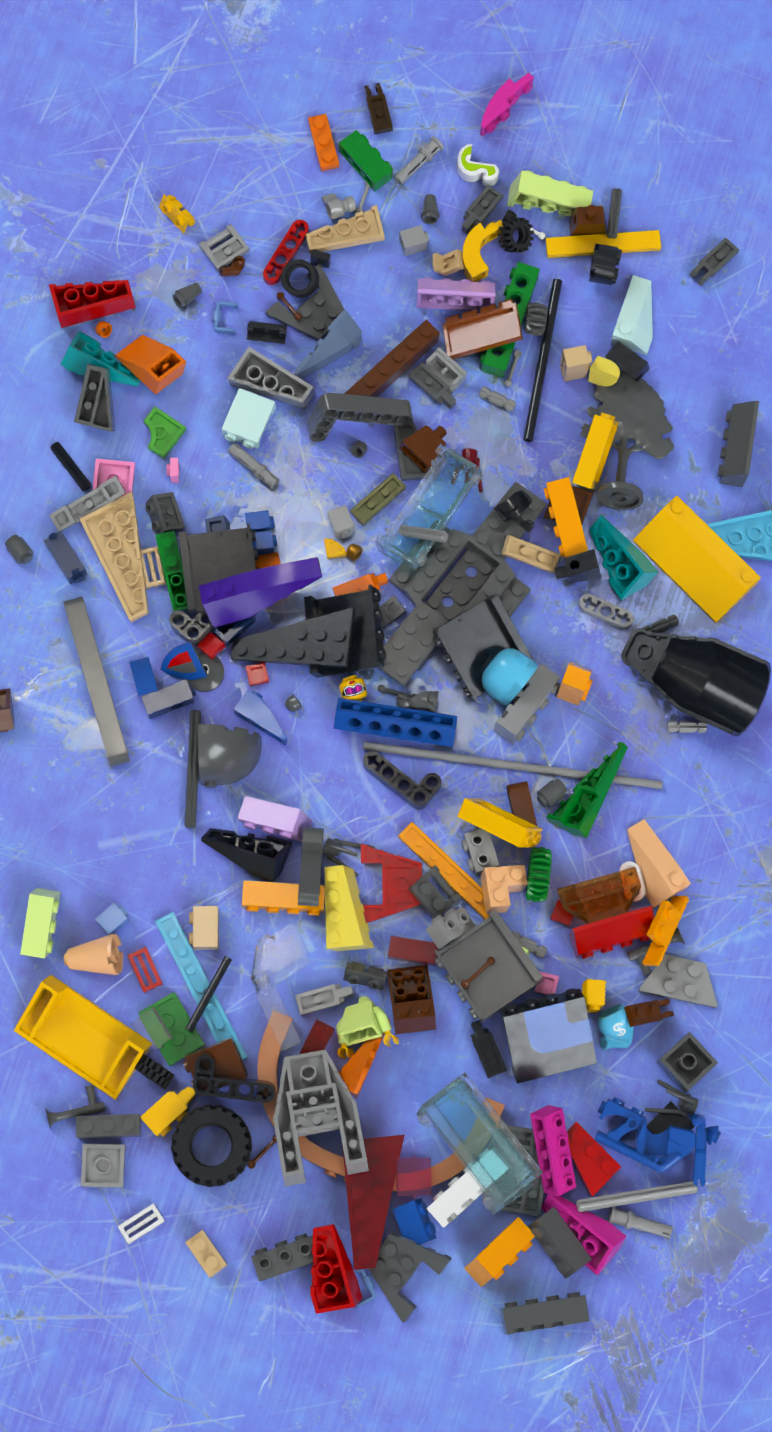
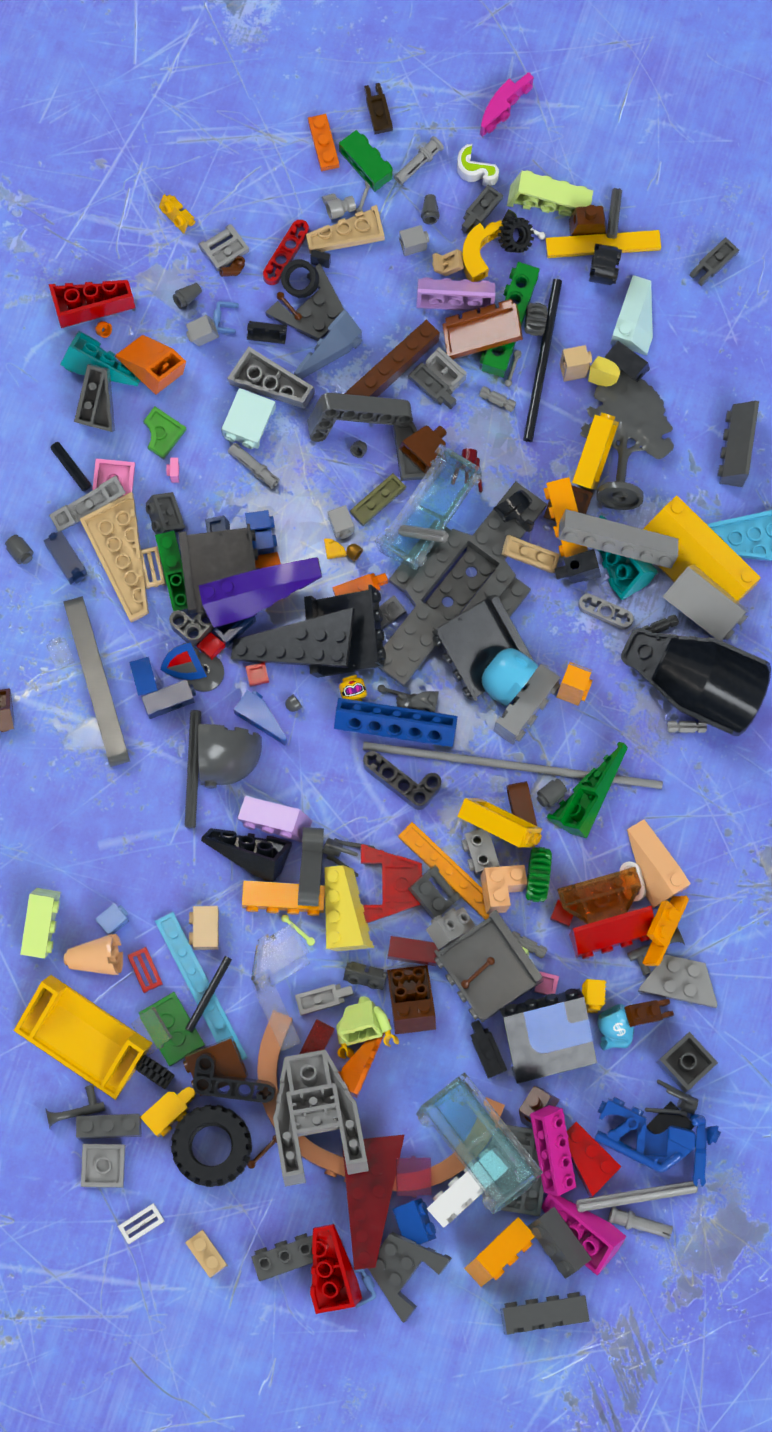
(202, 330): none -> light grey brick
(310, 941): none -> yellowish green hinge
(534, 1101): none -> torso
(618, 538): none -> light grey brick
(706, 603): none -> light grey slope

